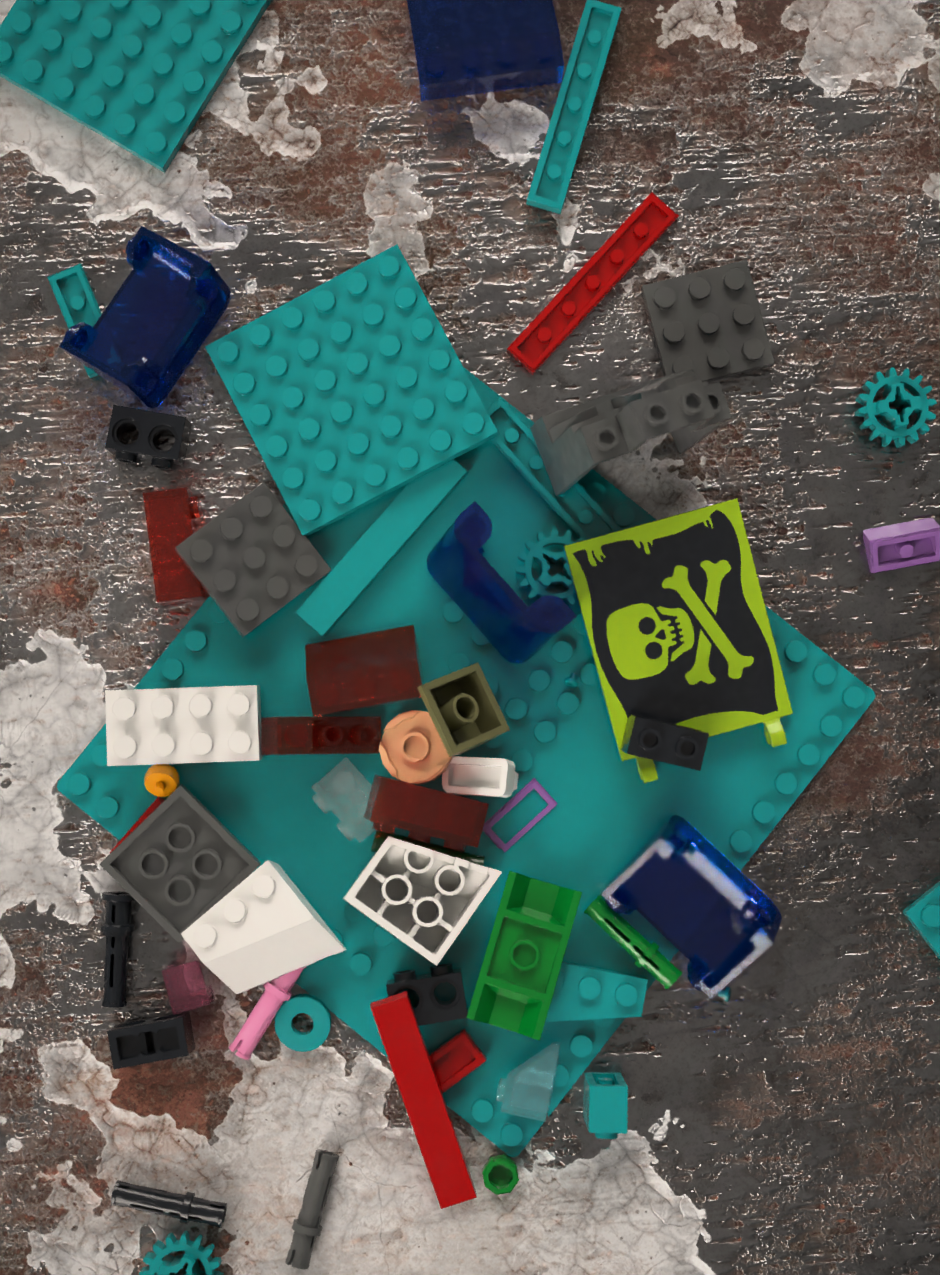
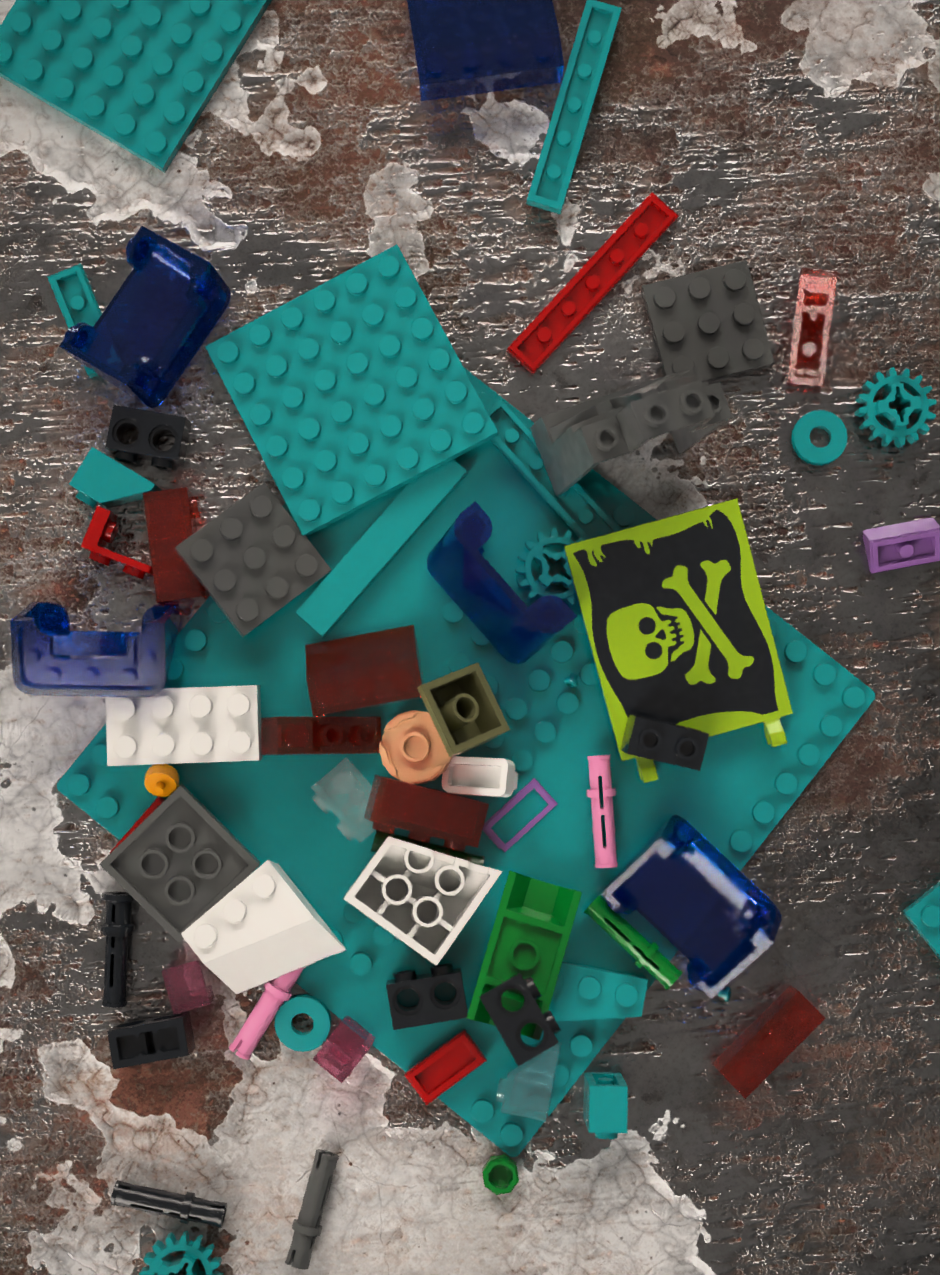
(91, 663): none -> clear blue windscreen
(104, 529): none -> red bracket
(108, 482): none -> teal slope
(344, 1048): none -> clear pink panel
(423, 1099): red tile -> none
(511, 1022): none -> black brick
(604, 855): none -> bright pink pin
(768, 1041): none -> clear red brick
(812, 326): none -> clear red slope
(832, 425): none -> teal piece

